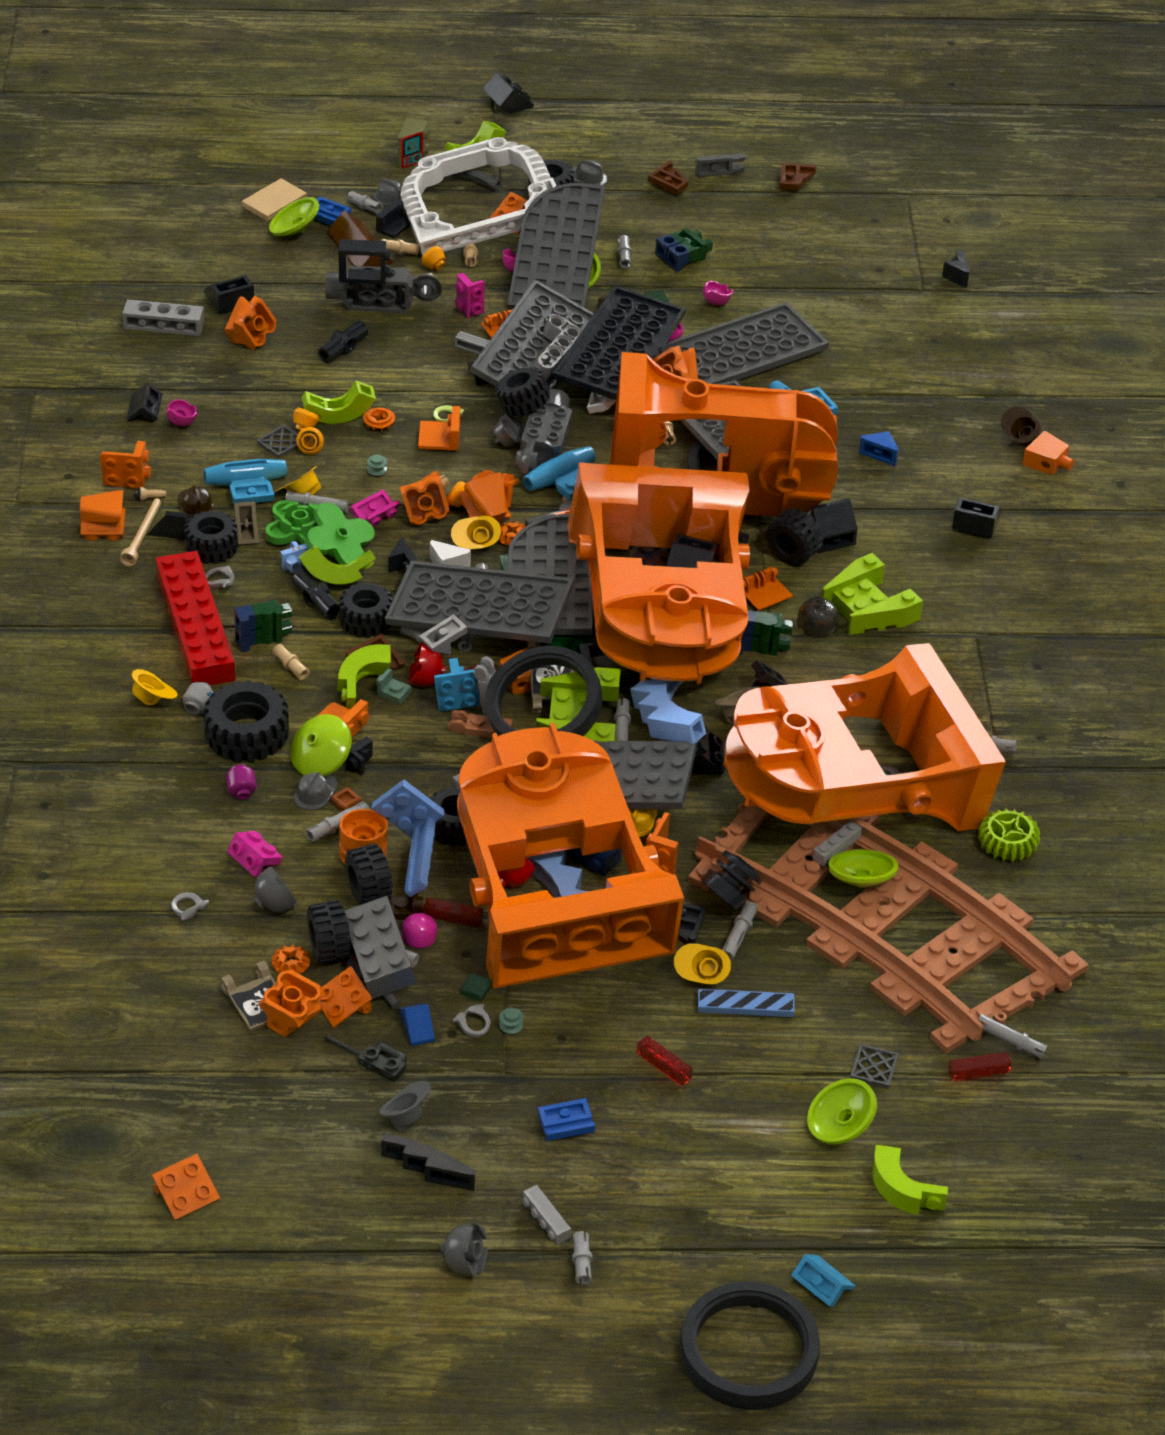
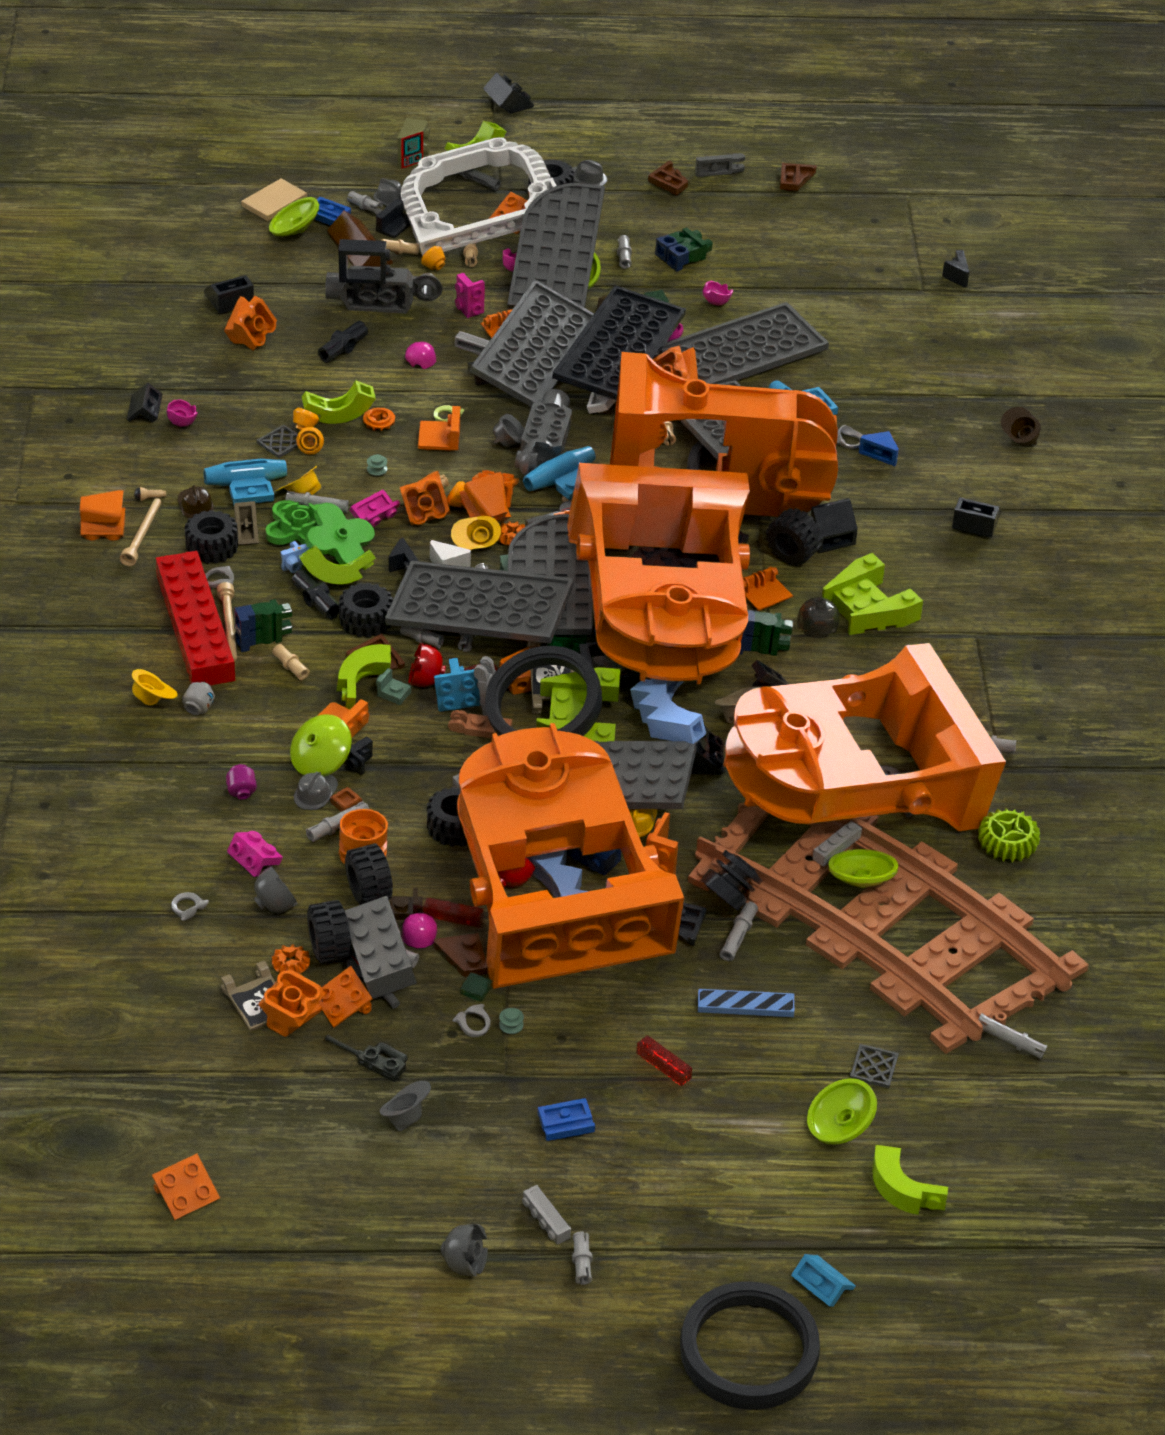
(126, 468): orange bracket -> none
(163, 317): light grey brick -> none
(171, 526): black slope -> none
(226, 592): none -> tan piece
(249, 740): black tyre -> none
(416, 817): medium blue bracket -> none
(417, 1023): blue slope -> none
(421, 354): none -> dark pink hair
(436, 1165): black slope -> none
(441, 635): light grey slope -> none
(464, 953): none -> reddish brown wing
(522, 391): black tyre -> none
(562, 335): light grey beam -> none
(622, 720): light grey pin -> none
(689, 550): black slope -> none
(702, 963): yellow piece -> none
(850, 432): none -> light grey piece
(980, 1066): clear red piece -> none
(1047, 454): orange torso -> none

